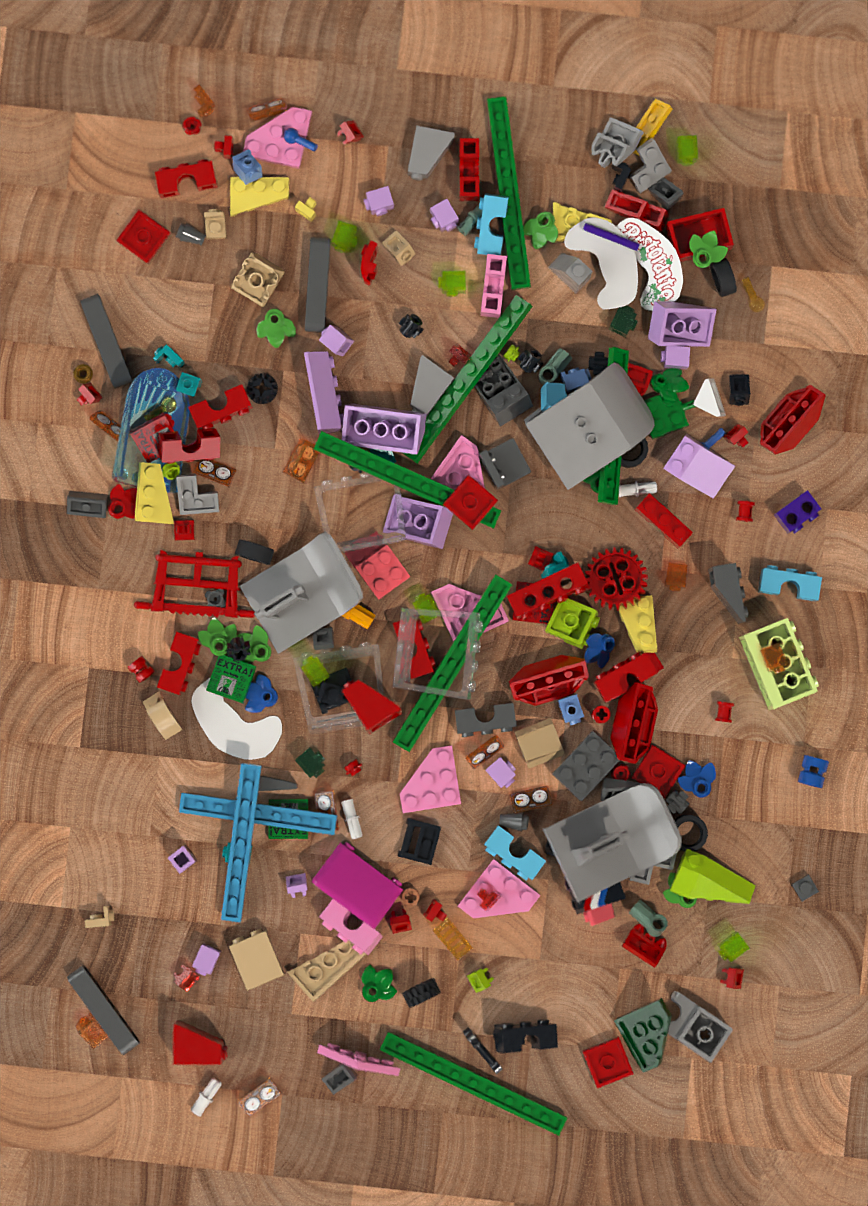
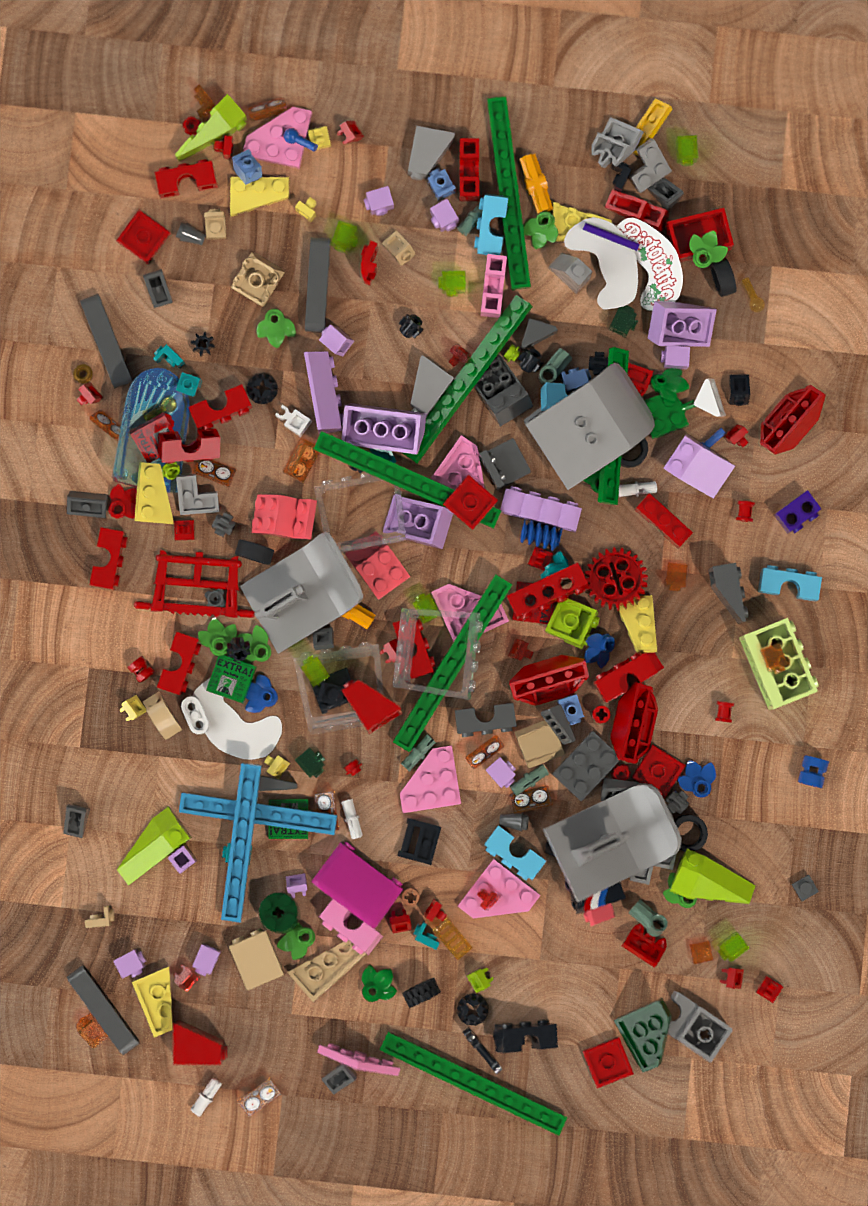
(75, 820): none -> dark grey slope
(107, 576): none -> red arch
(130, 963): none -> lavender brick
(133, 707): none -> light yellow tile
(156, 1000): none -> light yellow wing
(157, 841): none -> lime wedge
(158, 288): none -> dark grey slope
(195, 715): none -> white plate
(203, 338): none -> black gear
(223, 524): none -> dark grey gear
(224, 120): none -> lime wedge
(272, 922): none -> dark green brick
(277, 766): none -> light yellow tile
(284, 516): none -> coral bracket
(293, 941): none -> bright green plate
(294, 422): none -> white plate
(320, 137): none -> light yellow tile
(391, 649): none -> tile
(418, 752): none -> sand green pin
(428, 939): none -> teal bracket
(444, 190): none -> medium blue brick
(482, 1010): none -> black gear
(520, 650): none -> clear red tile
(529, 779): none -> sand green pin
(536, 183): none -> light orange piece
(537, 332): none -> dark grey slope
(540, 535): none -> blue piece
(541, 510): none -> lavender brick
(559, 724): none -> dark grey slope
(701, 952): none -> clear orange tile
(769, 989): none -> red tile

